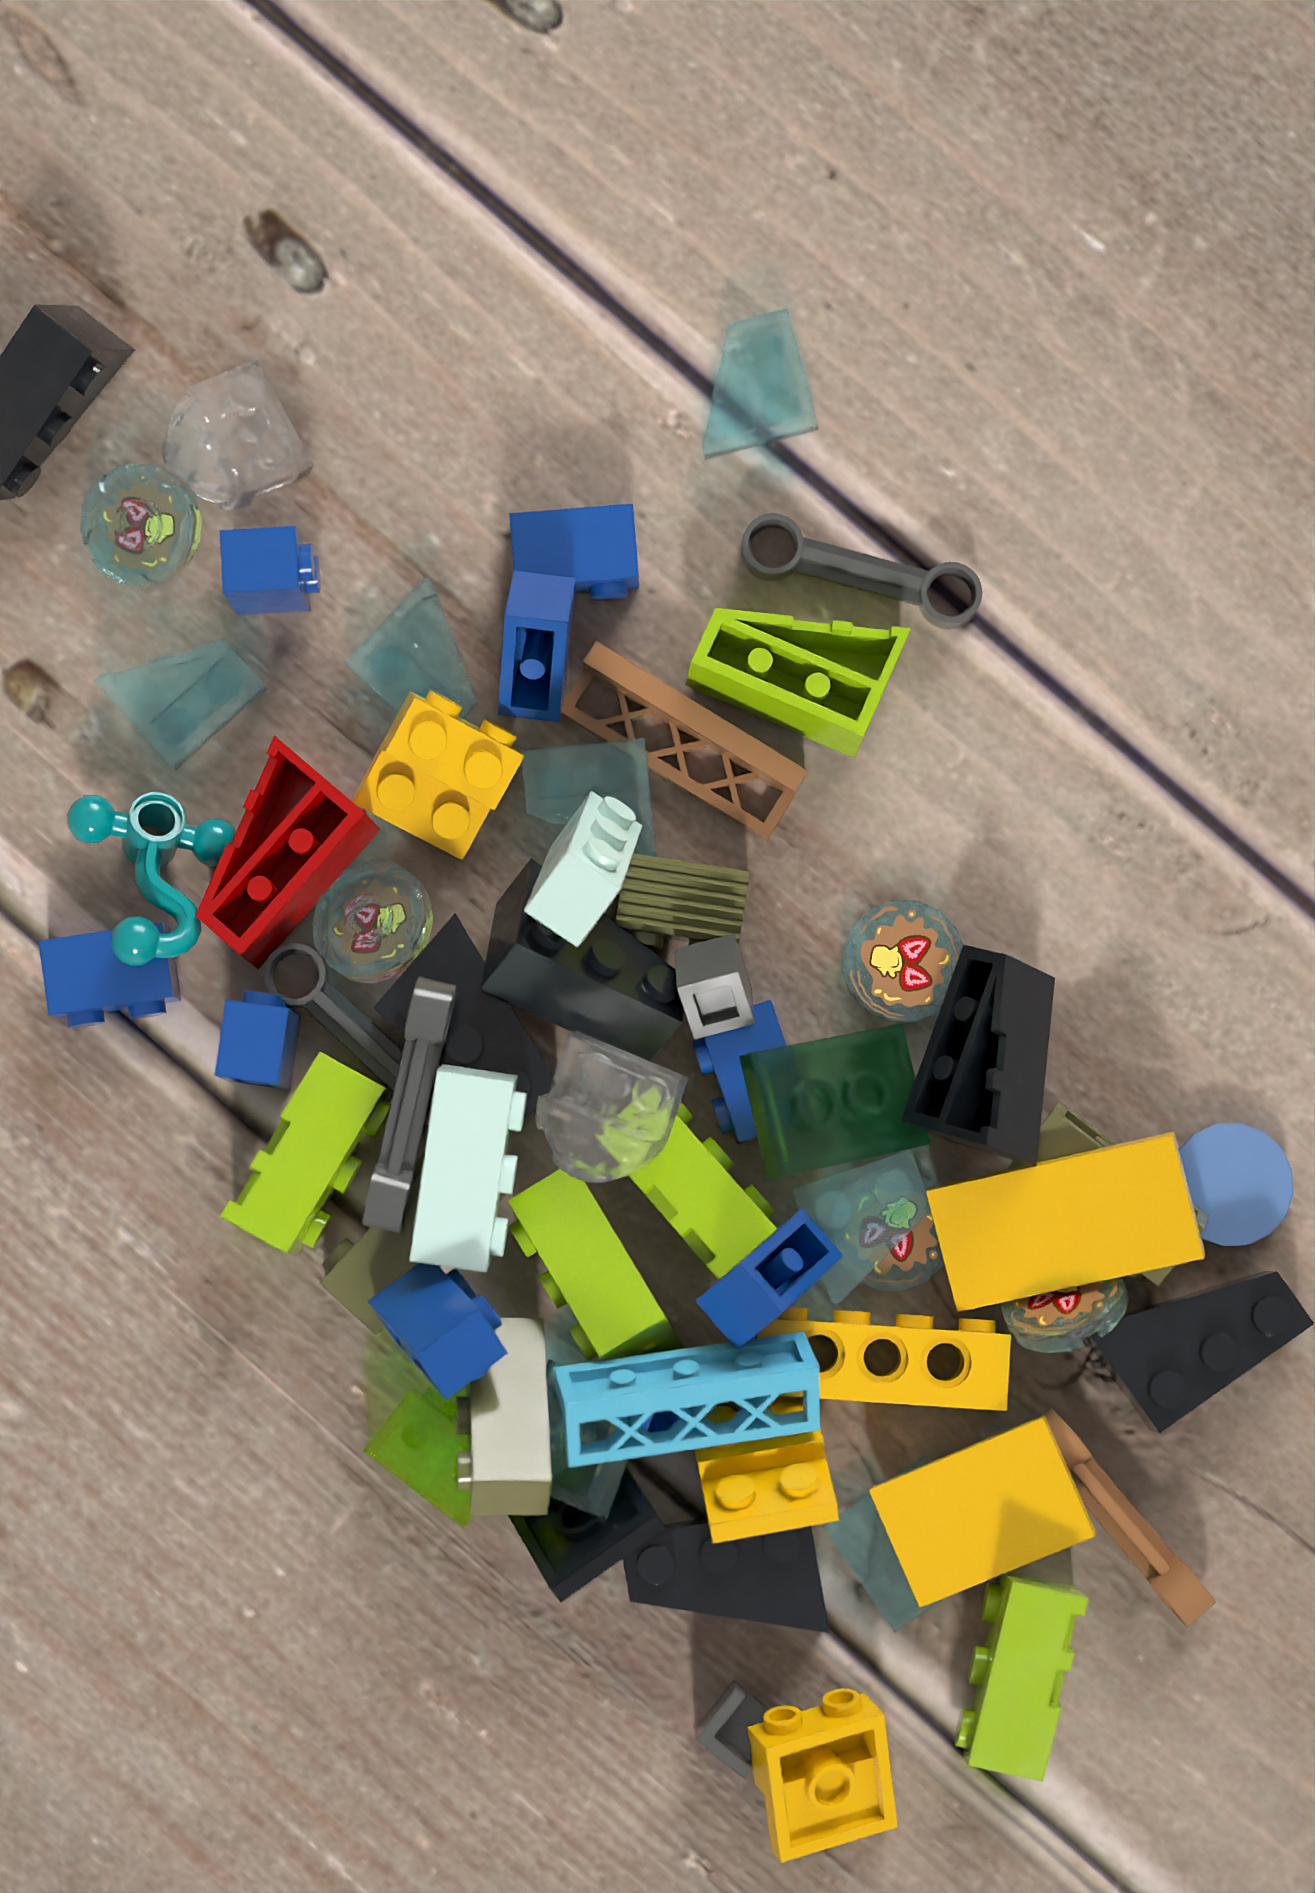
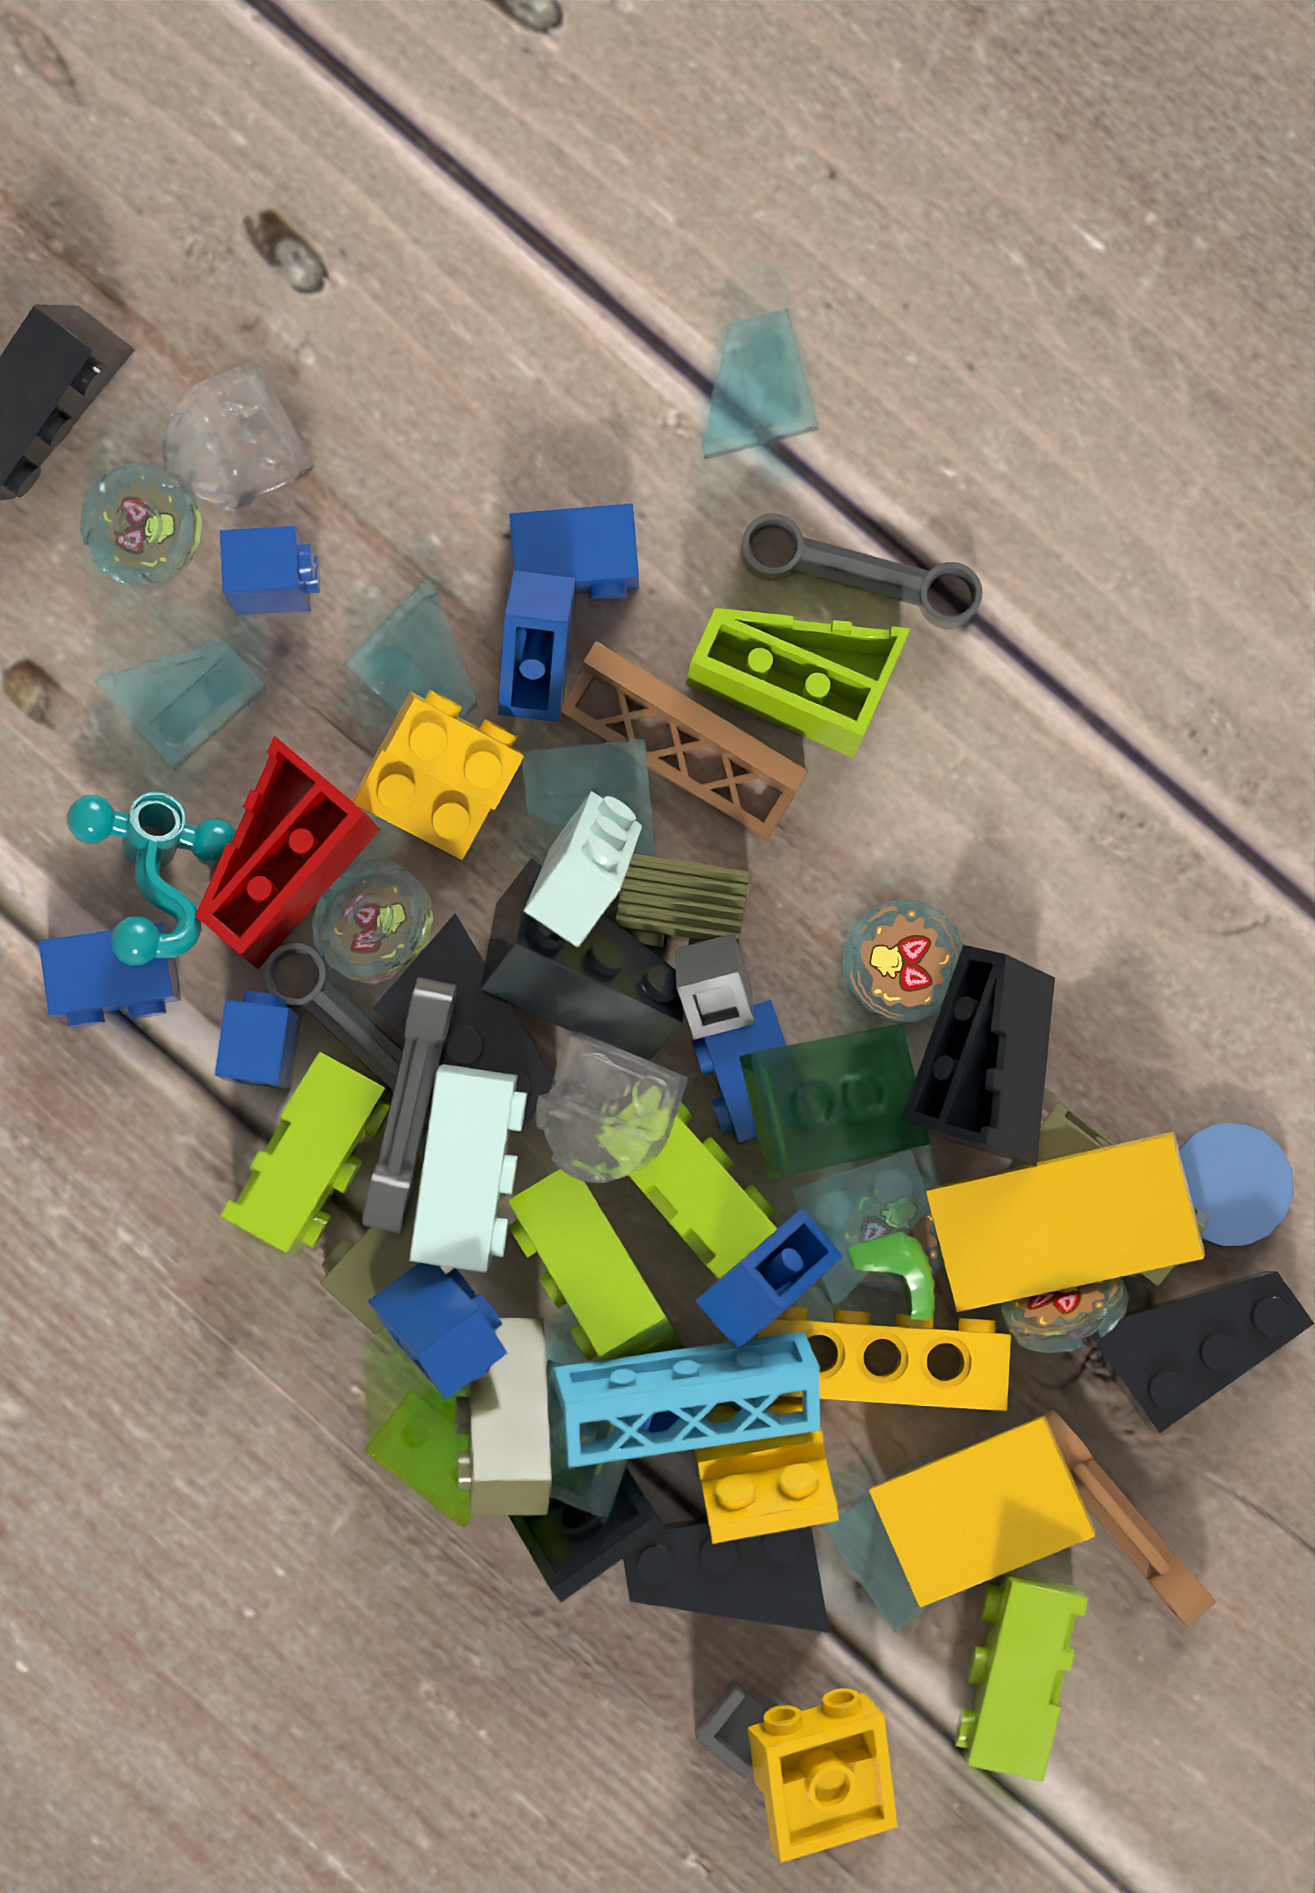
(905, 1257): none -> bright green hair

